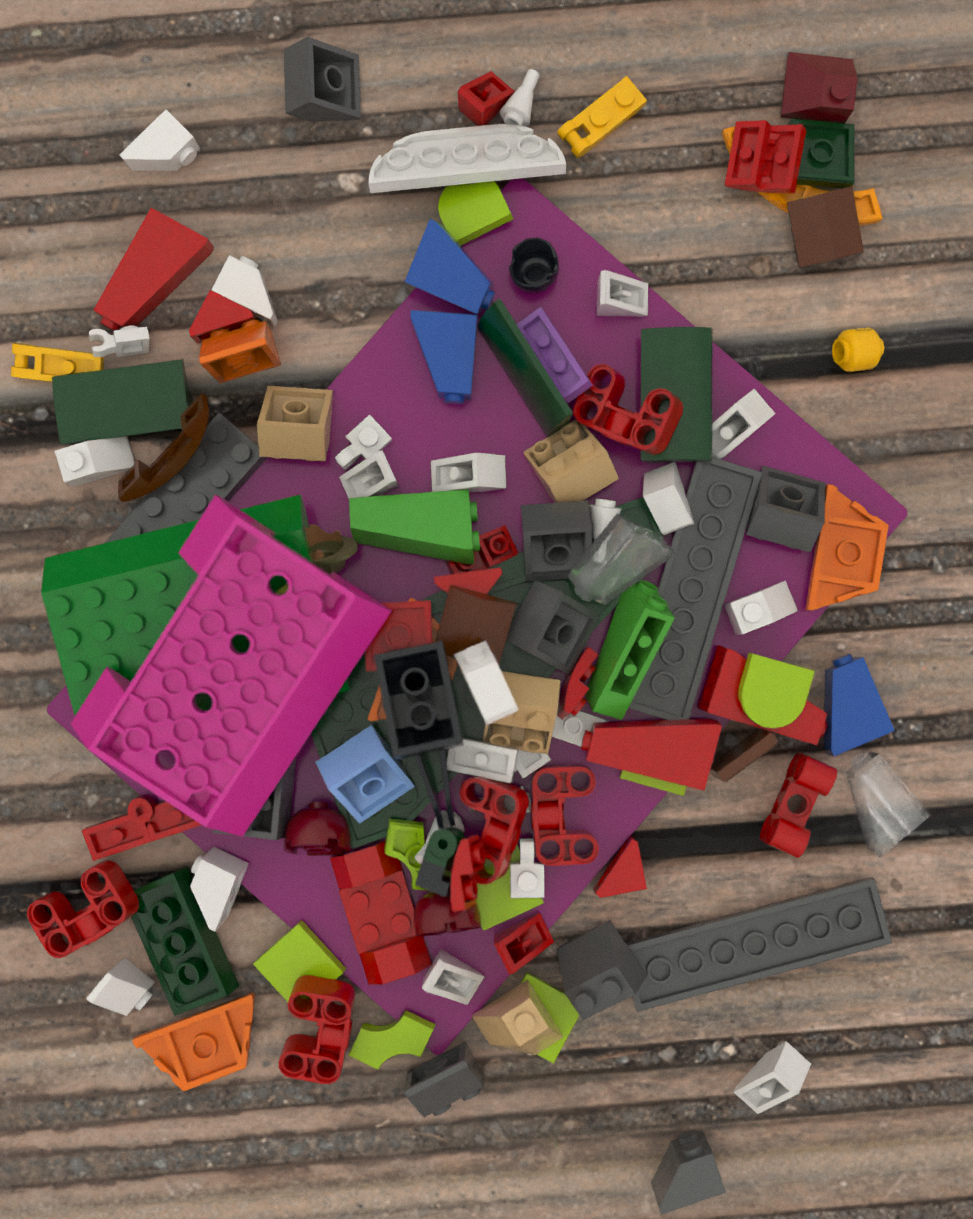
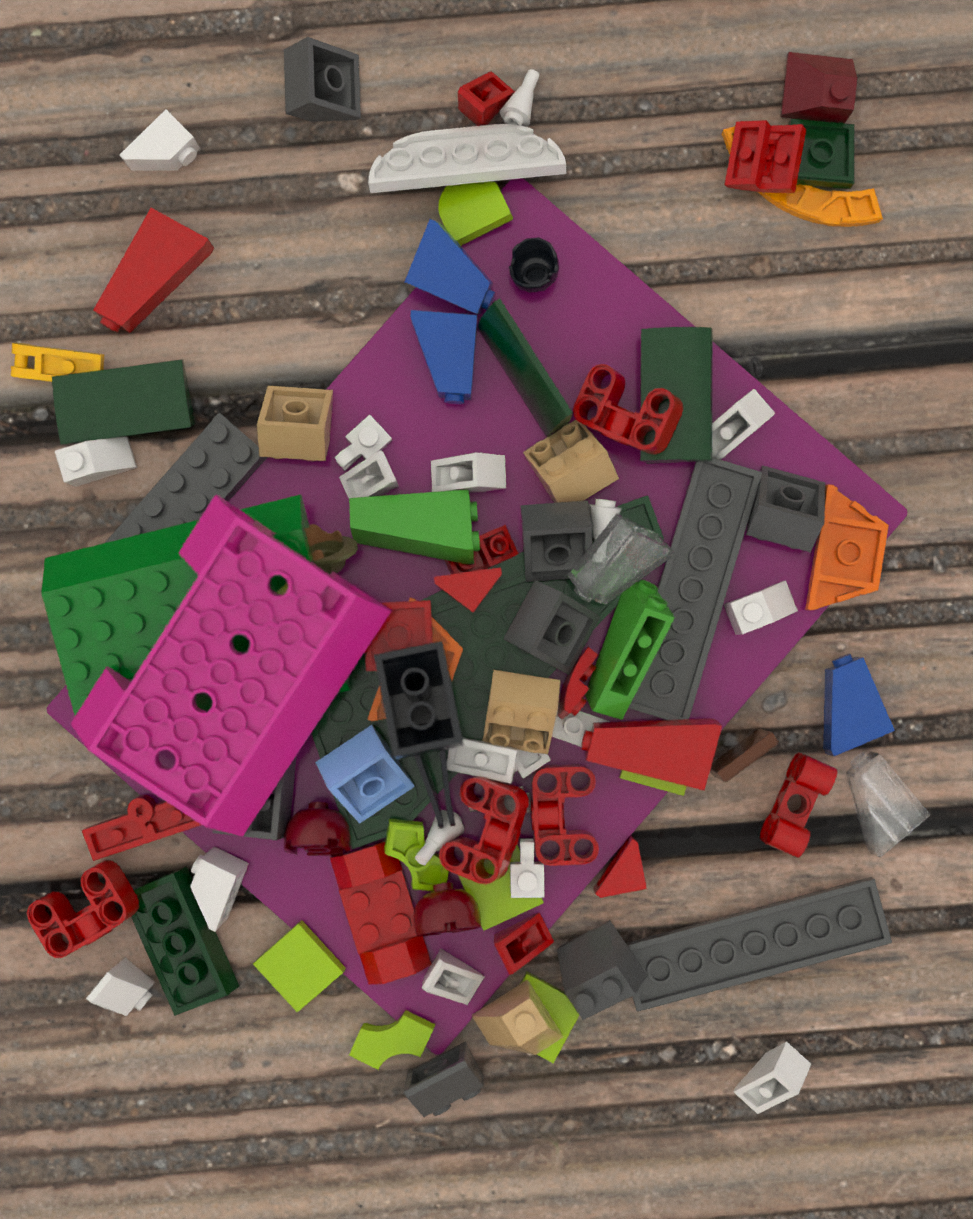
(124, 342): white plate -> none
(144, 479): reddish brown slope -> none
(202, 1044): orange wing -> none
(217, 314): red slope -> none
(239, 351): orange slope -> none
(246, 286): white slope -> none
(333, 1030): red beam -> none
(438, 861): leg -> none
(468, 860): red slope -> none
(474, 618): reddish brown slope -> none
(486, 682): white slope -> none
(554, 355): medium lavender plate -> none
(602, 117): yellow plate -> none
(621, 296): white slope -> none
(667, 499): white slope -> none
(686, 1173): dark grey slope -> none
(721, 699): red slope -> none
(773, 690): lime tile -> none
(825, 227): reddish brown slope -> none
(857, 349): yellow head -> none

